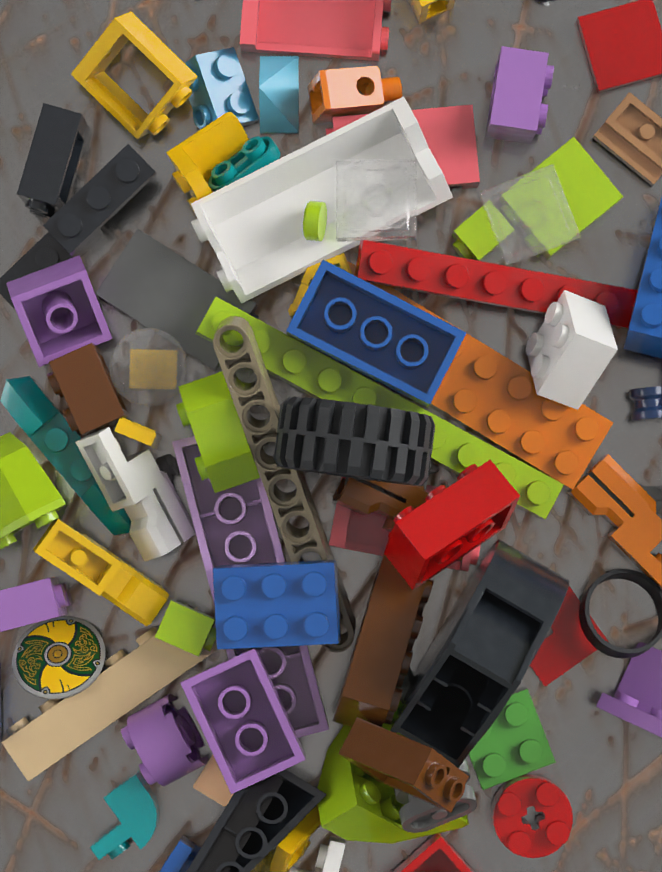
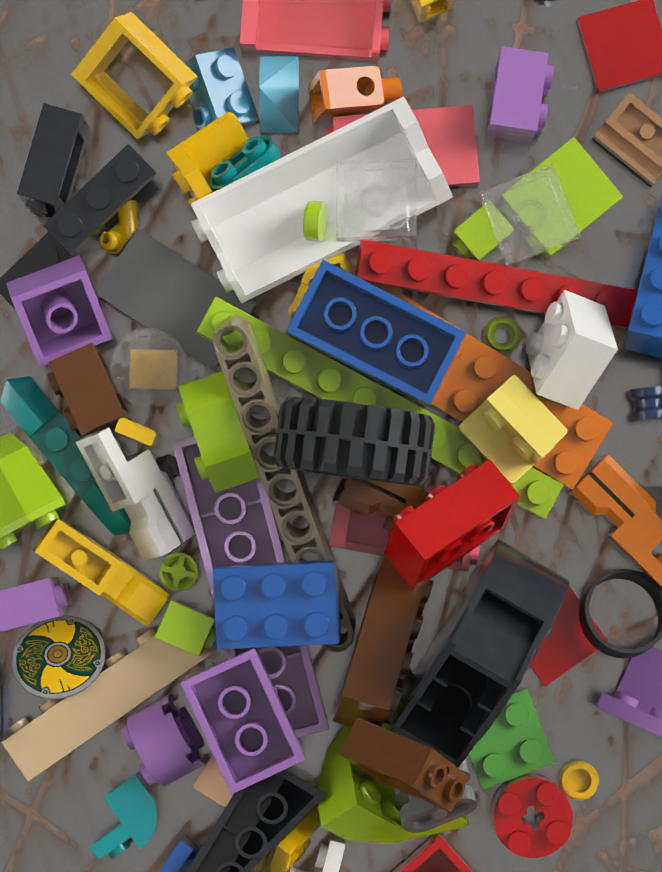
(118, 237): none -> yellow arm
(173, 571): none -> lime wheel
(510, 326): none -> lime plate
(512, 429): none -> light yellow bracket
(578, 779): none -> yellow tile

